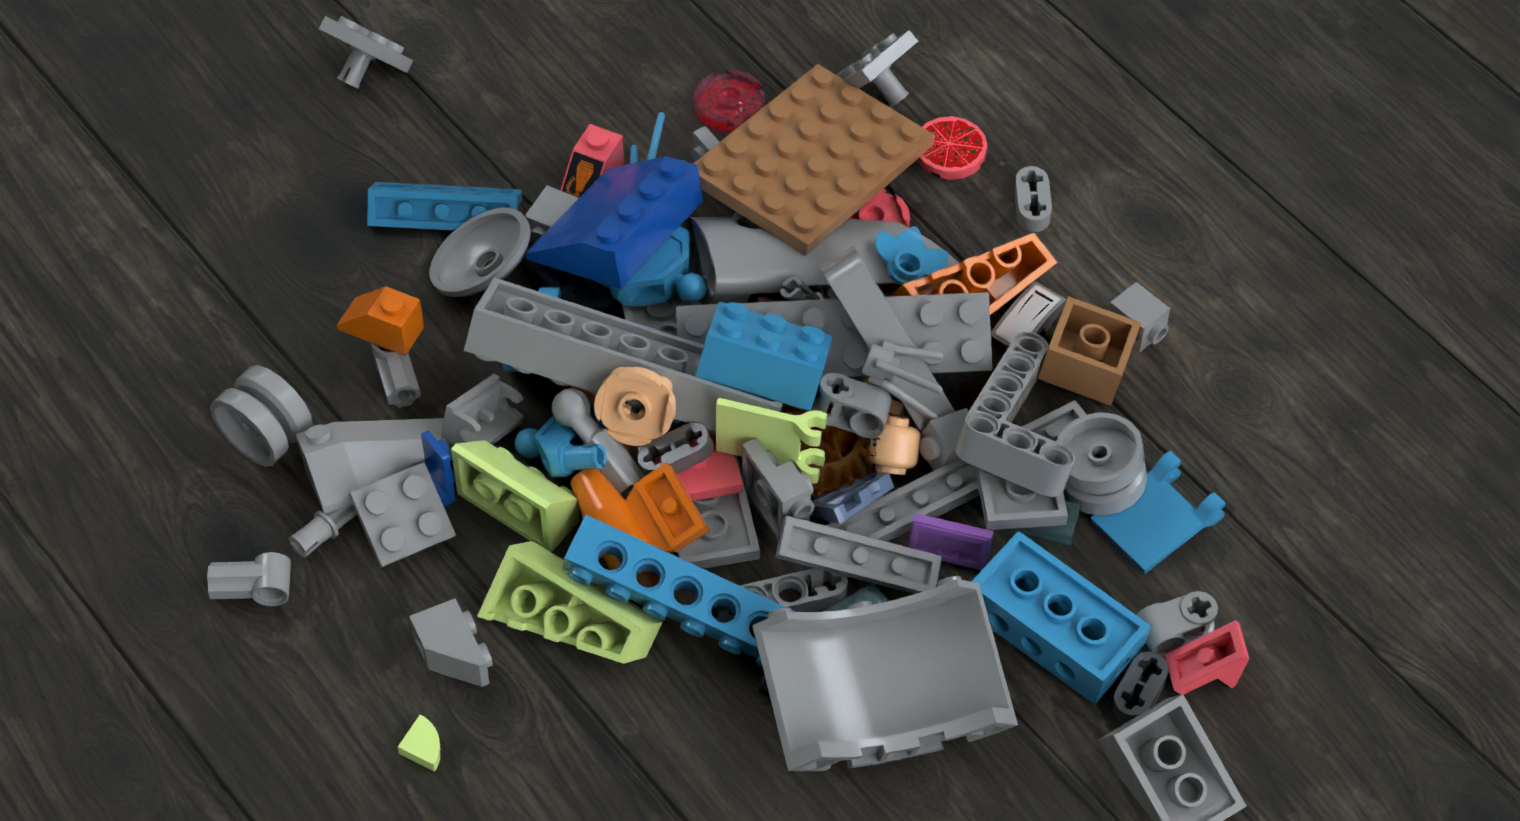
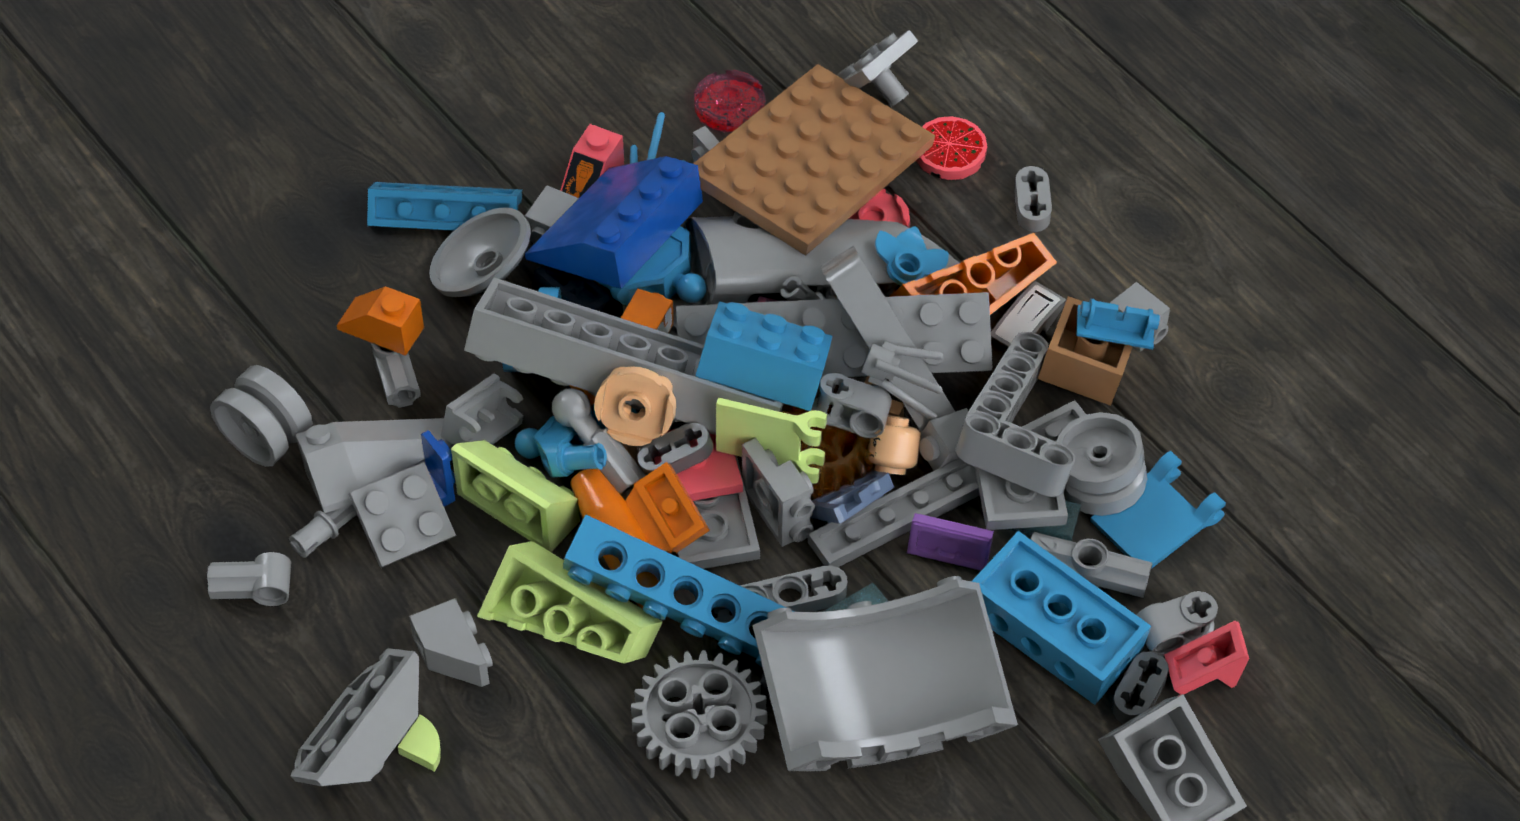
(363, 723): none -> light grey wedge
(364, 46): light grey plate -> none
(650, 310): none -> orange brick
(706, 745): none -> light grey gear
(857, 556): light grey plate -> none
(1105, 323): none -> dark azure hinge
(1109, 569): none -> light grey piece

